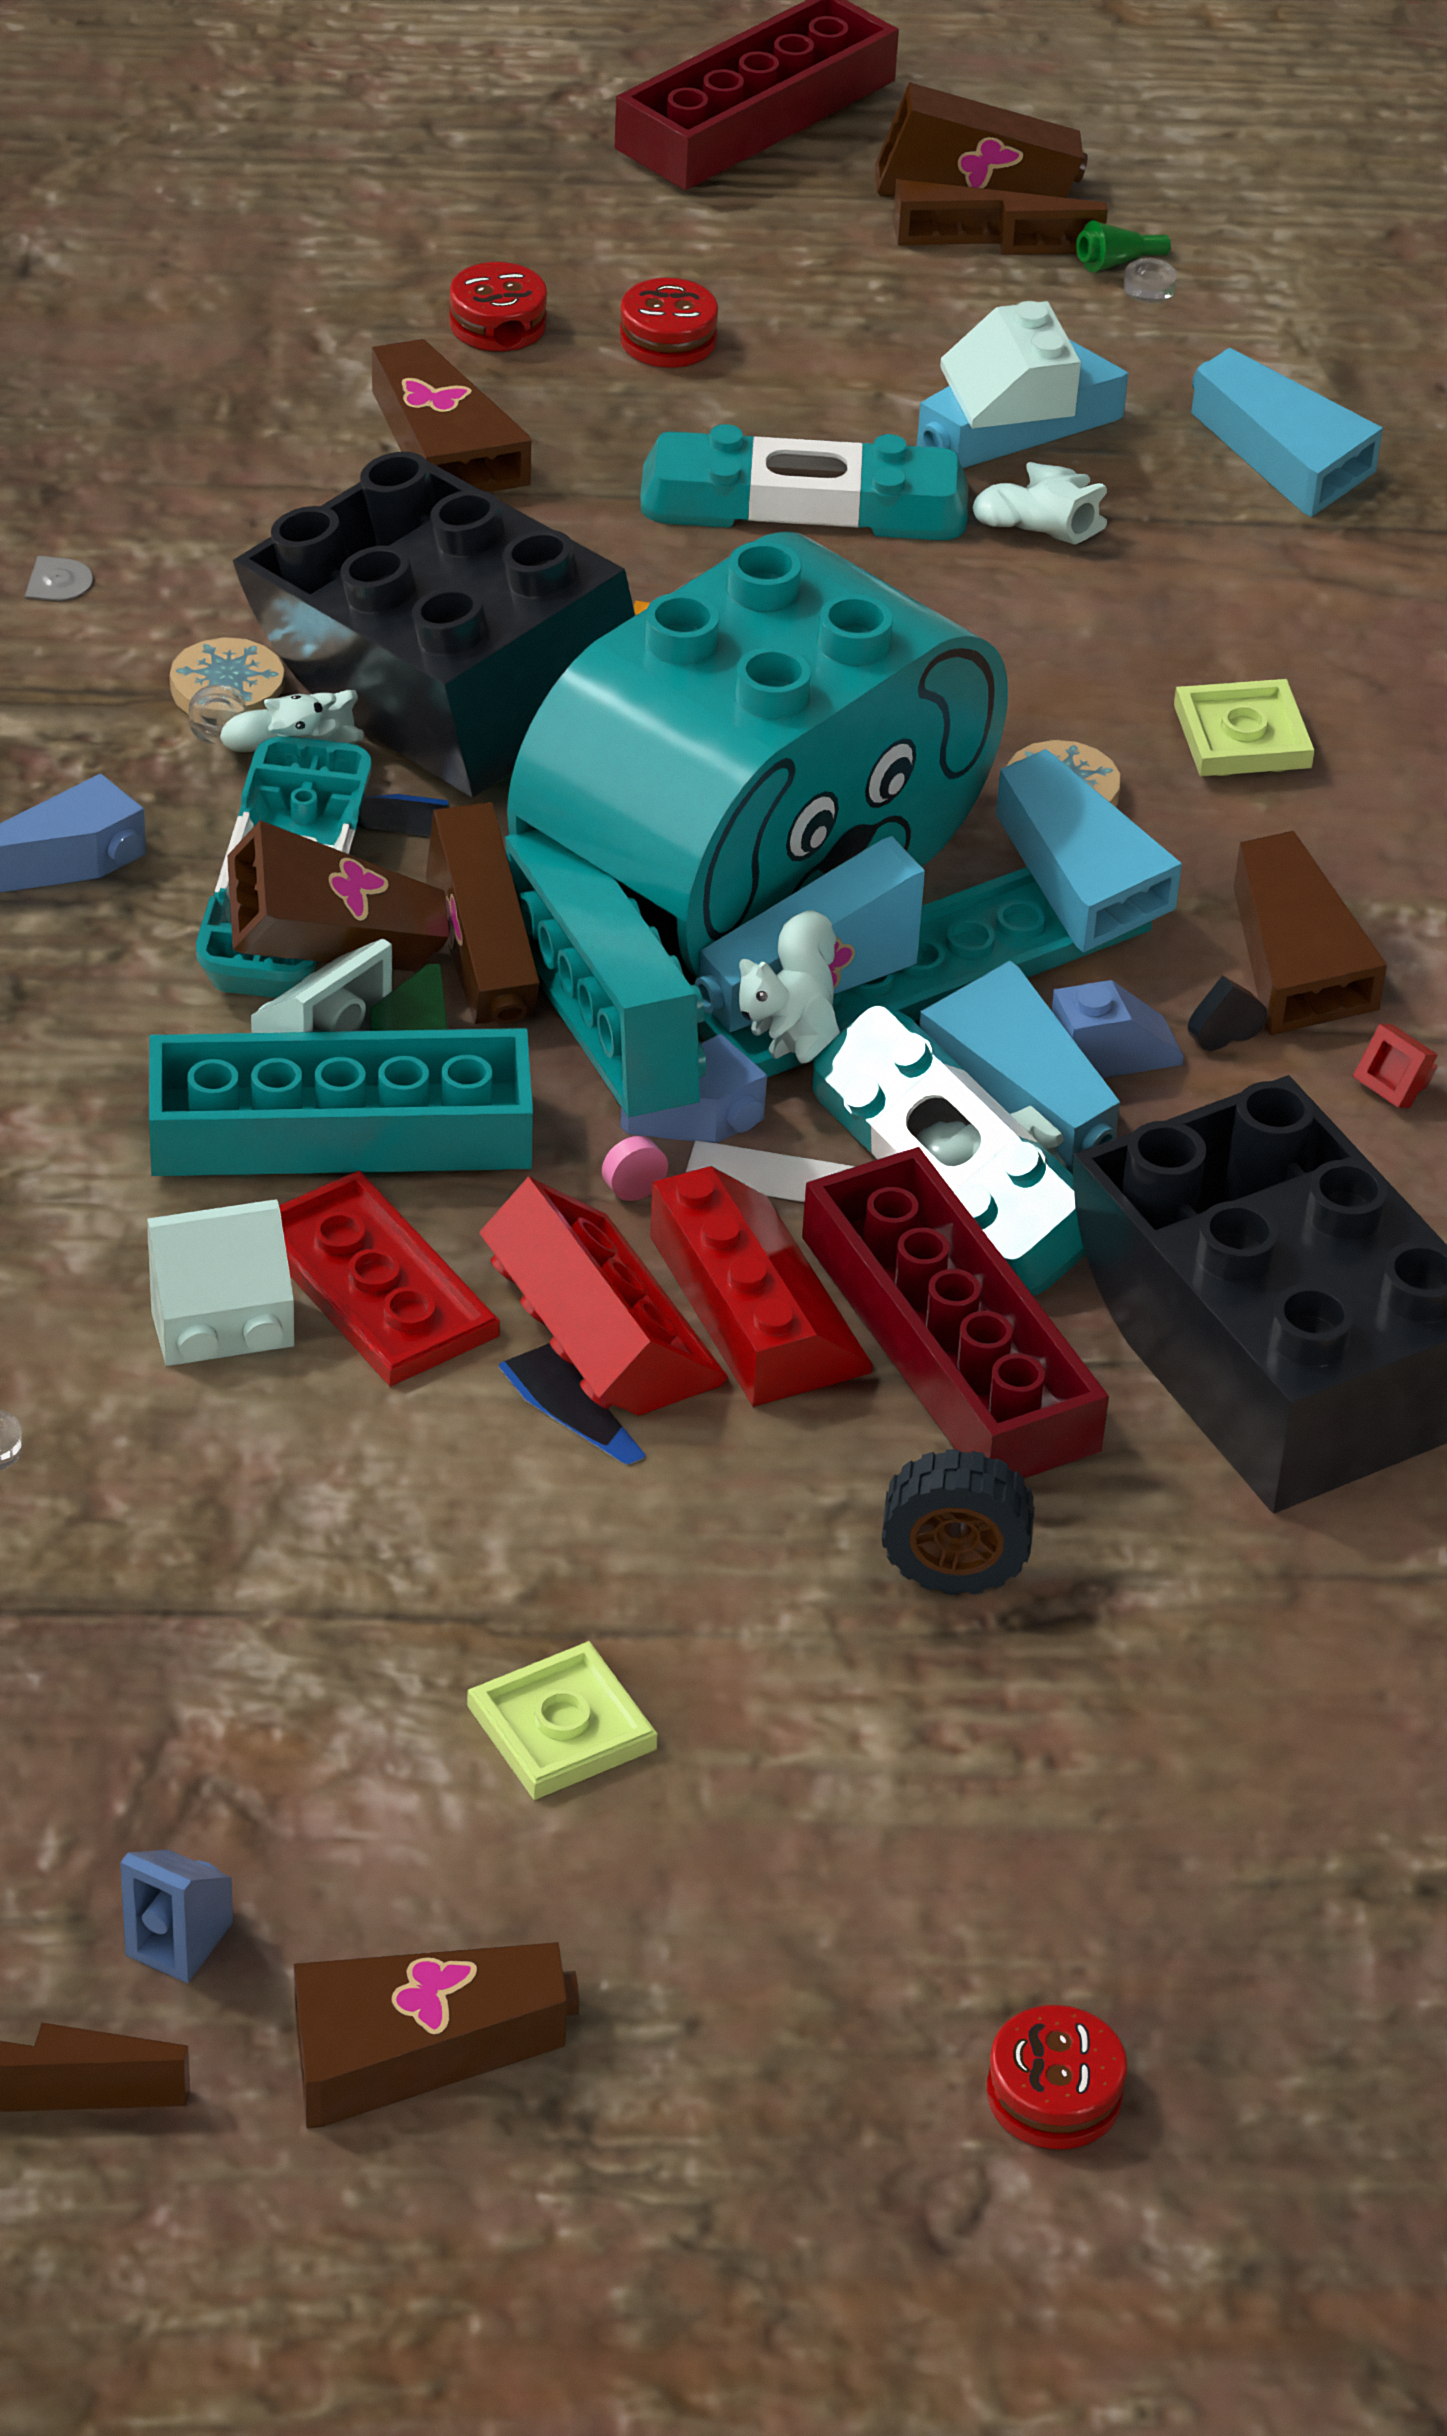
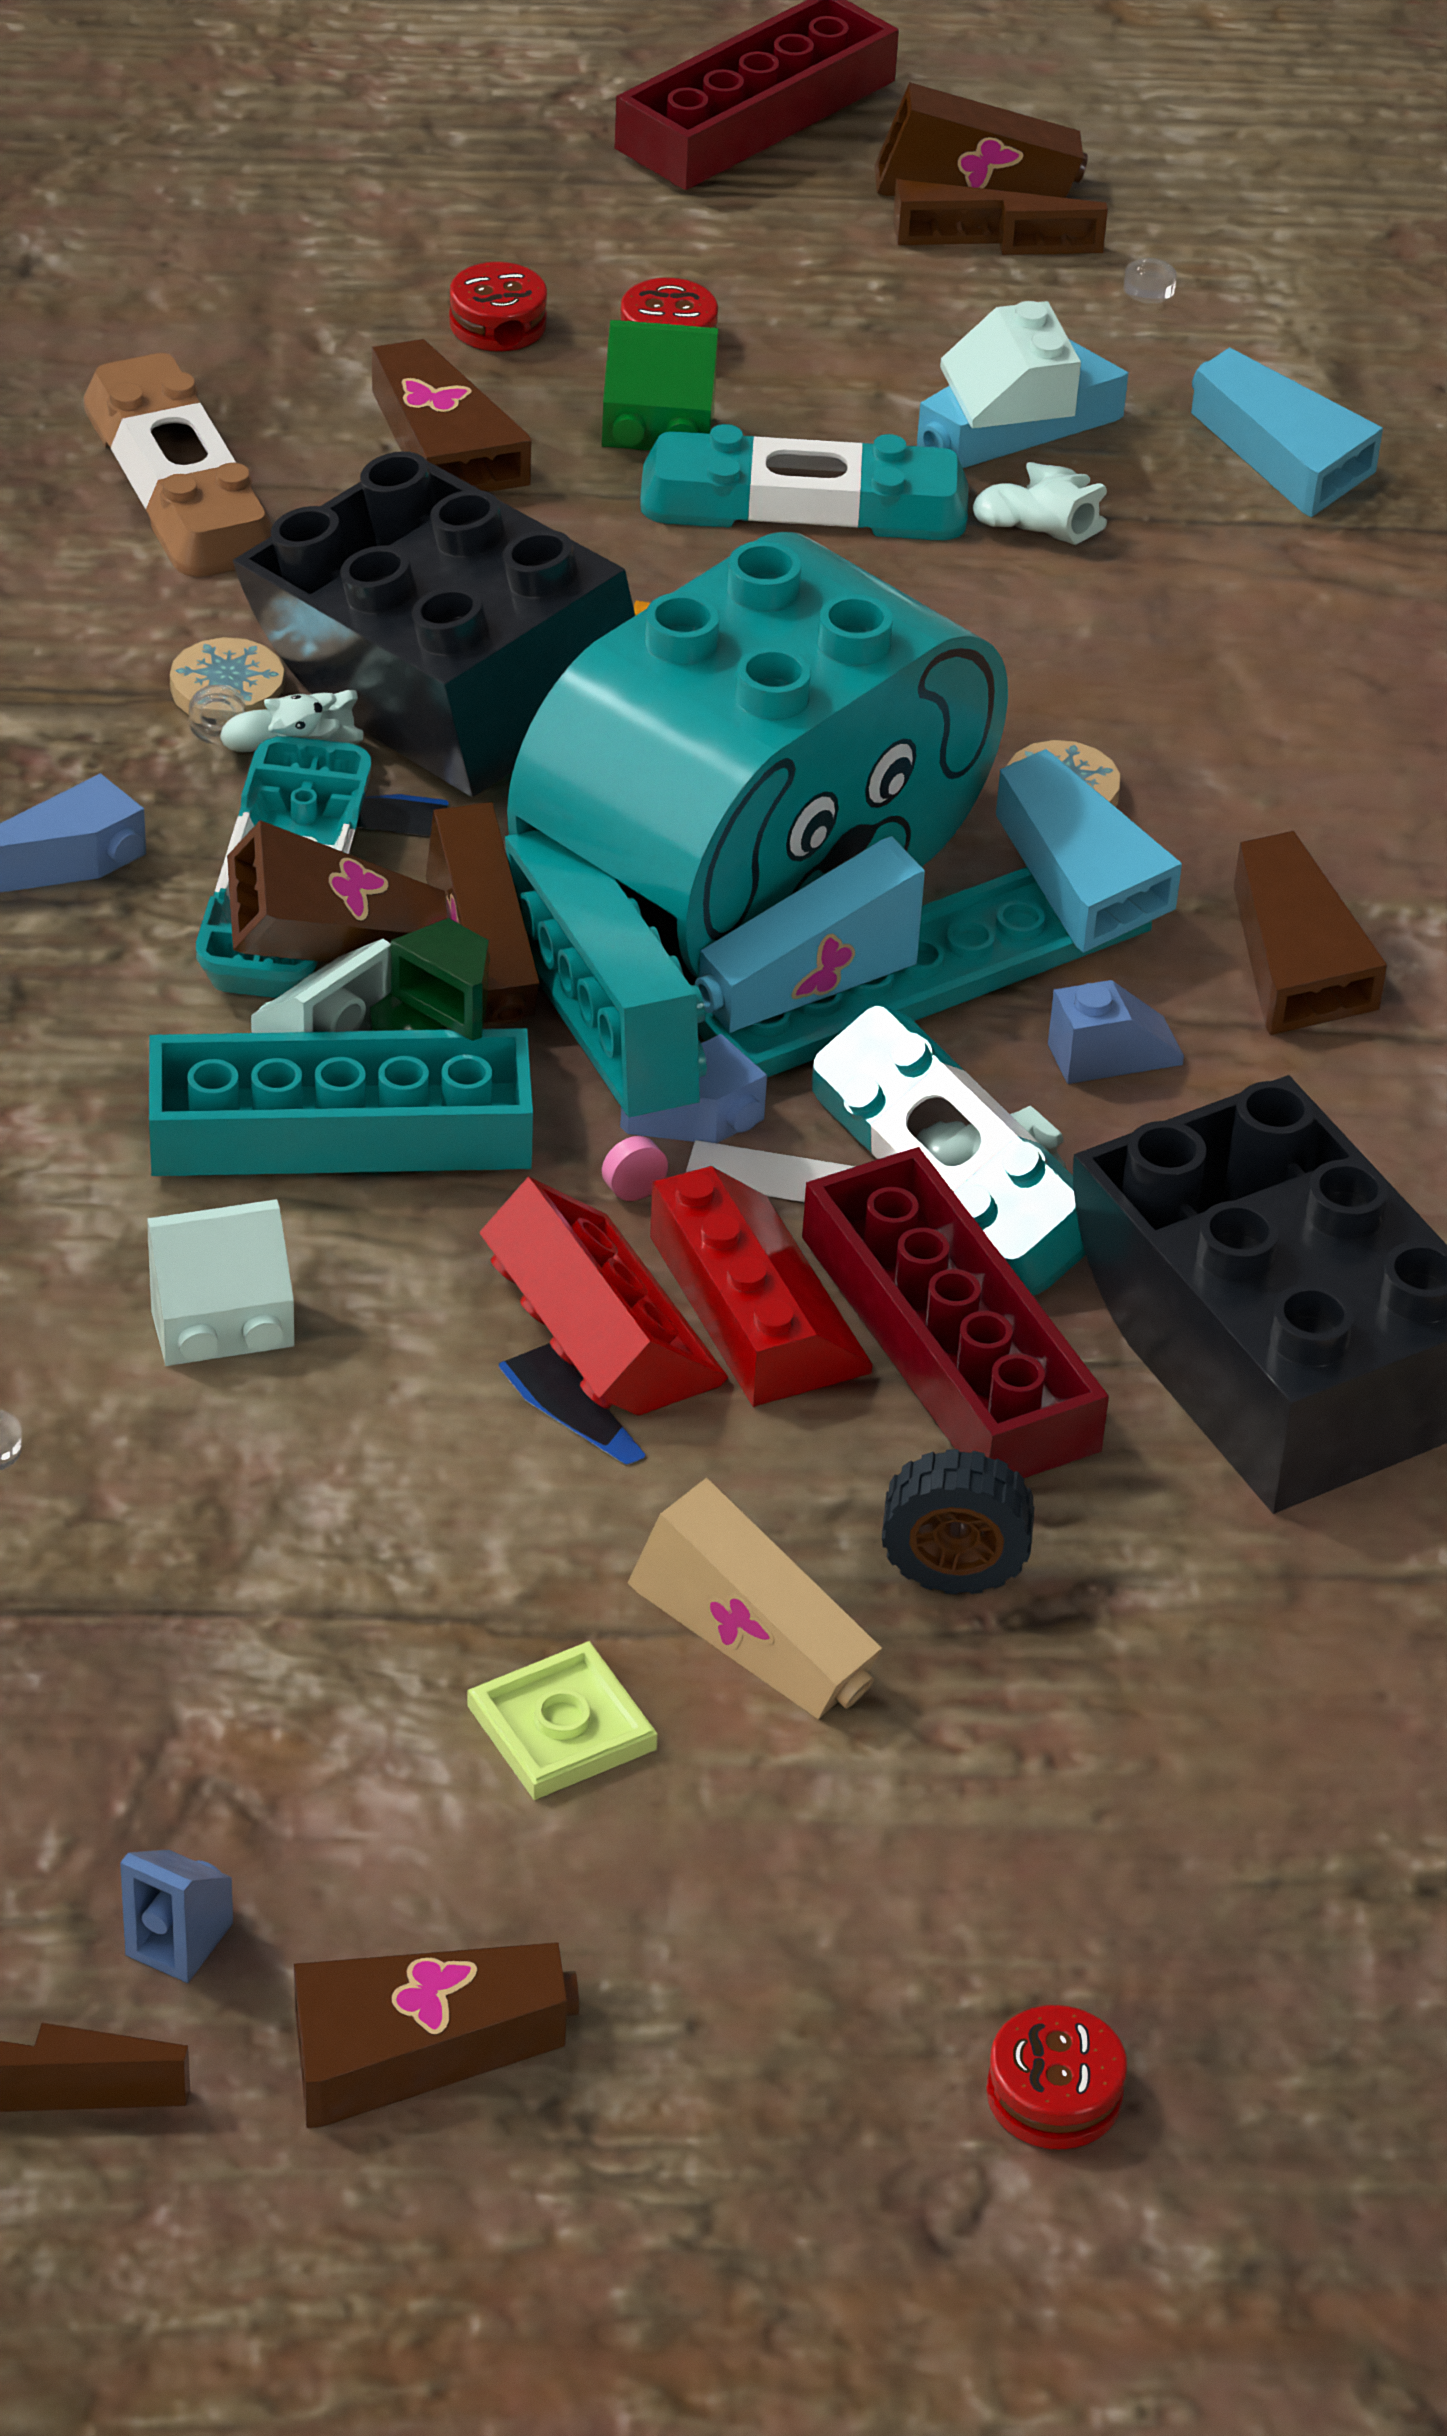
(58, 579): light grey piece -> none
(196, 510): none -> medium nougat piece
(380, 1280): red tile -> none
(443, 975): none -> dark green slope
(657, 382): none -> green slope
(753, 1602): none -> tan slope
(800, 997): light aqua animal -> none
(1024, 1057): medium azure slope -> none
(1106, 246): green cone -> none
(1226, 1015): black tile -> none
(1243, 727): yellowish green plate -> none
(1396, 1066): red tile -> none

